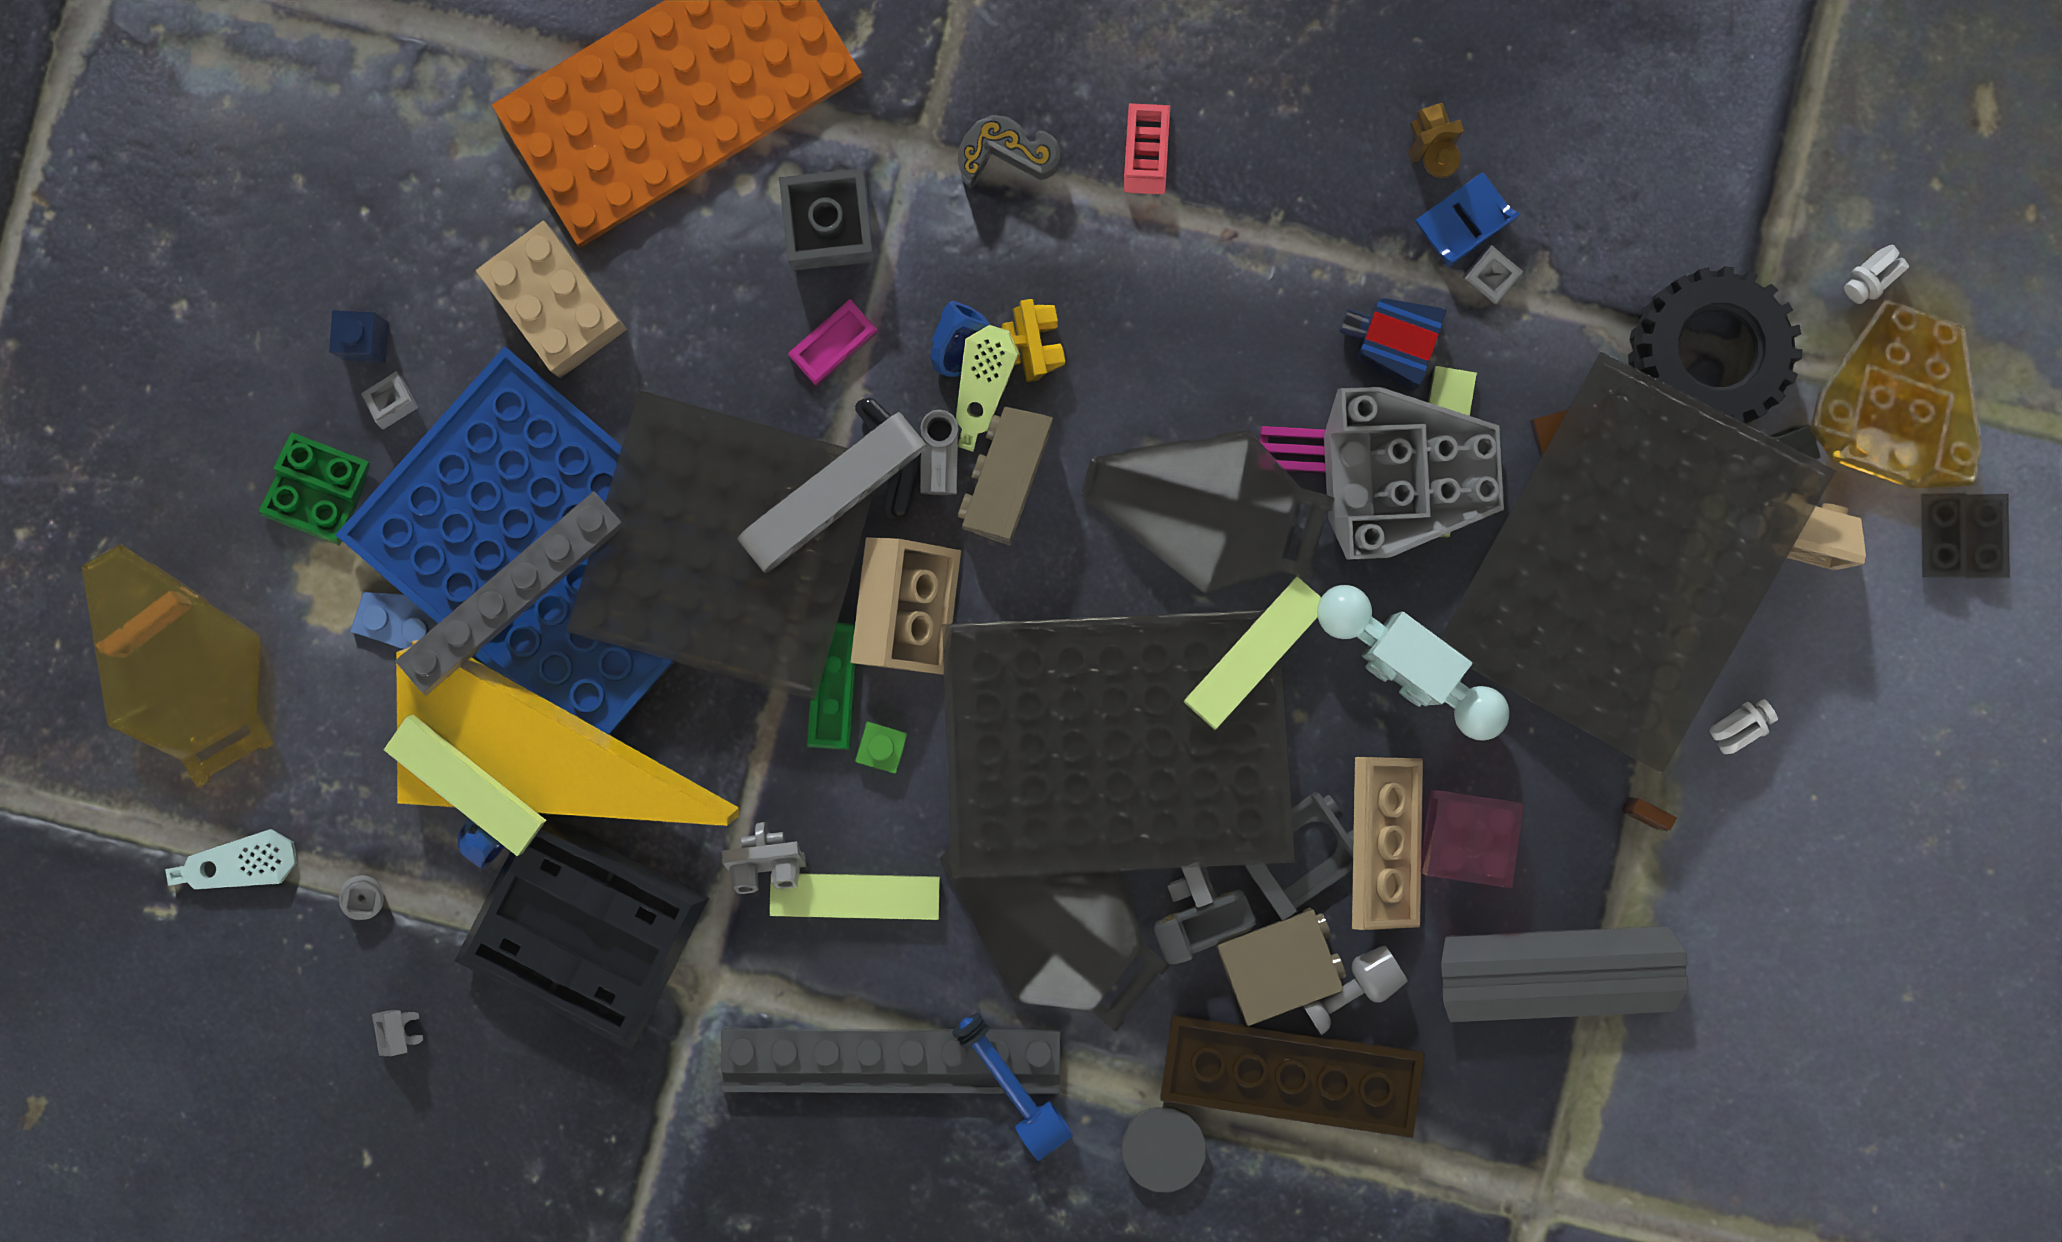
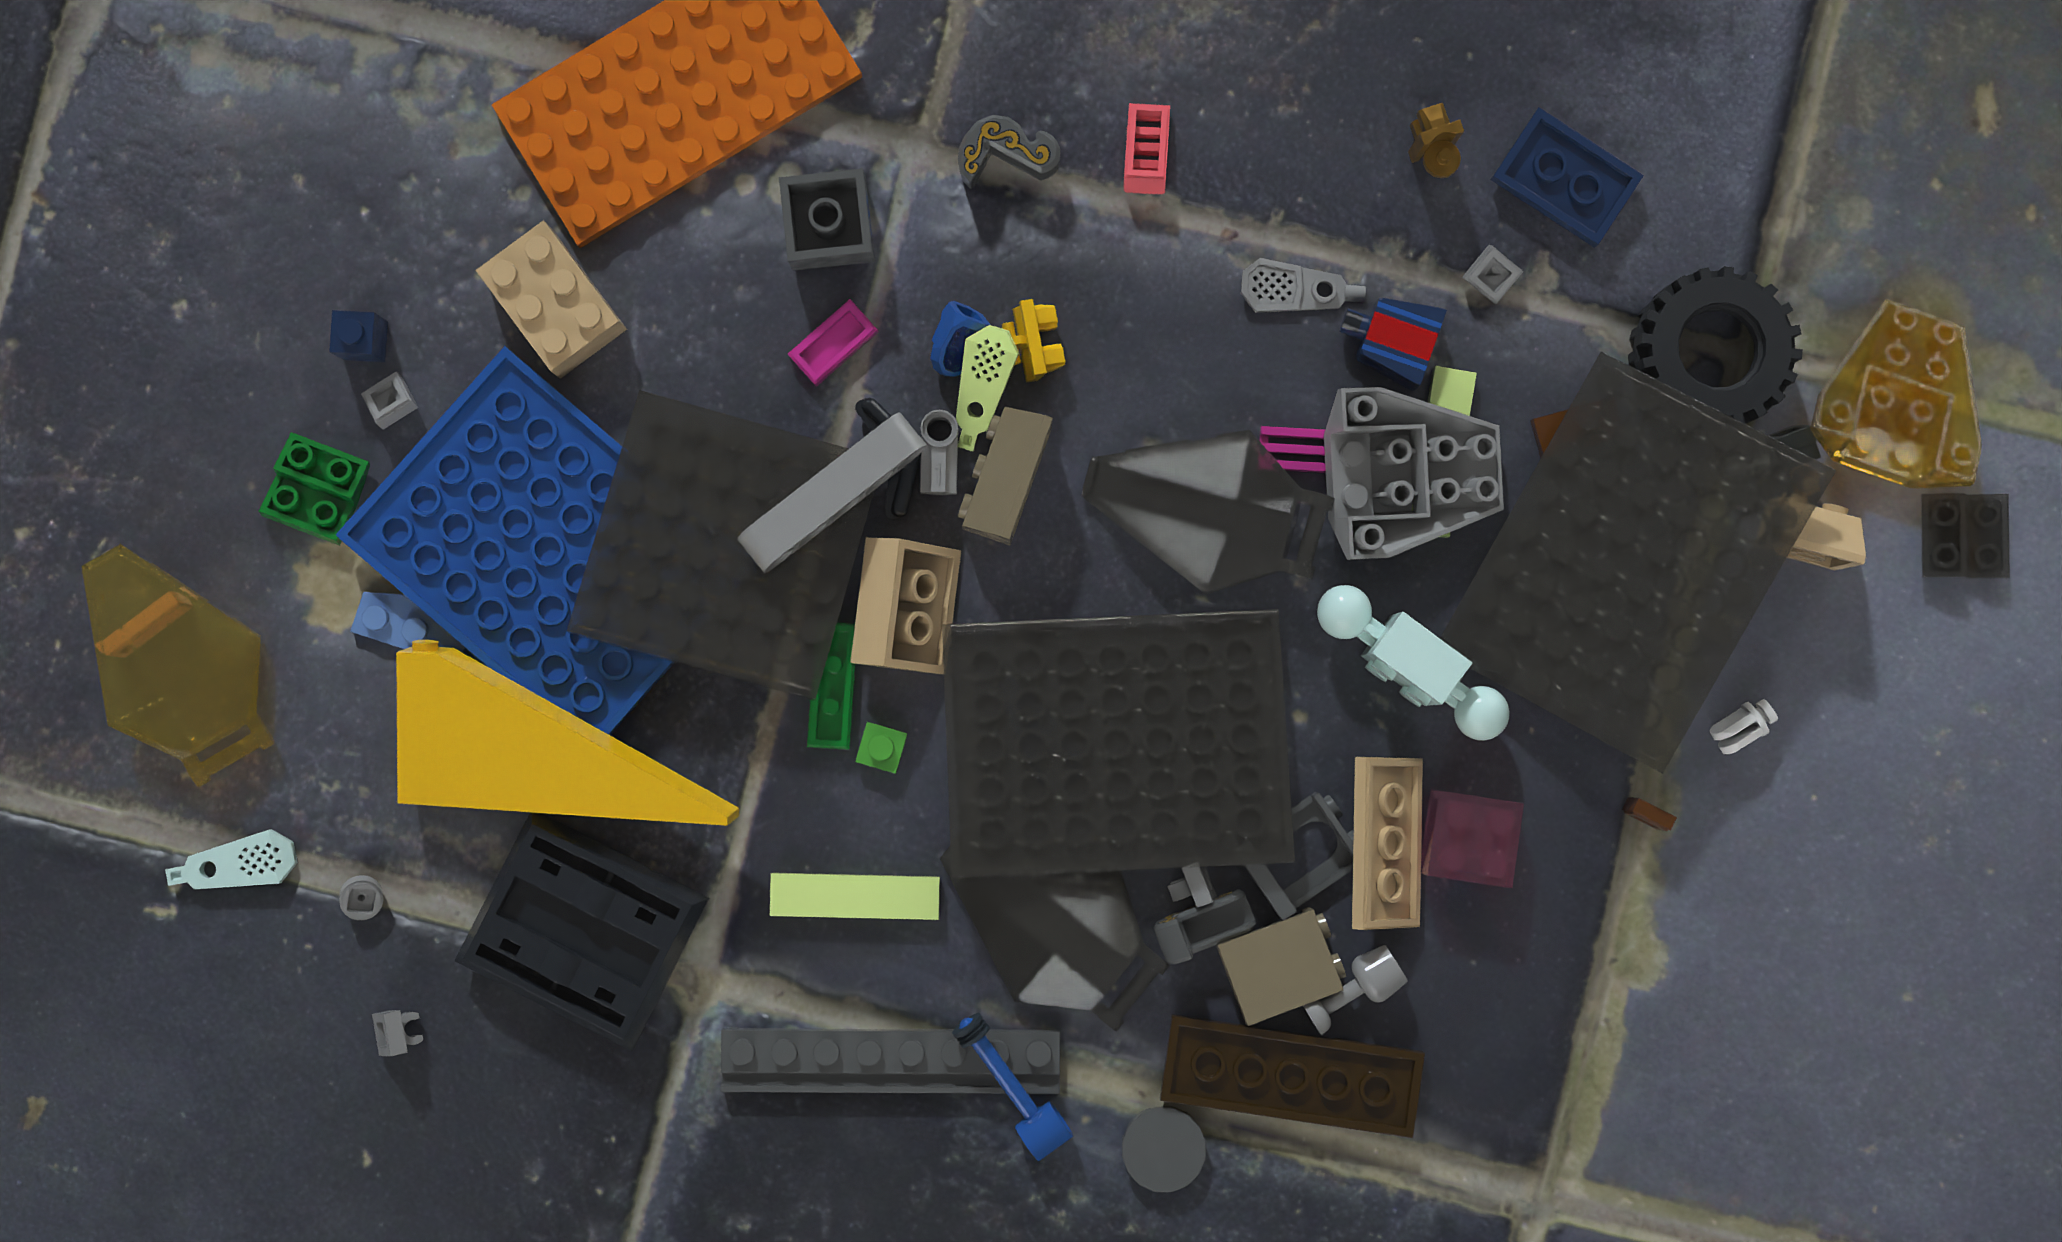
(464, 785): yellowish green tile -> none
(478, 845): blue rock -> none
(509, 593): flat silver plate -> none
(761, 854): light grey hips -> none
(1255, 654): yellowish green tile -> none
(1302, 289): none -> light grey piece
(1482, 207): blue piece -> none
(1563, 973): dark grey piece -> none
(1567, 177): none -> dark blue plate
(1875, 275): white arm -> none

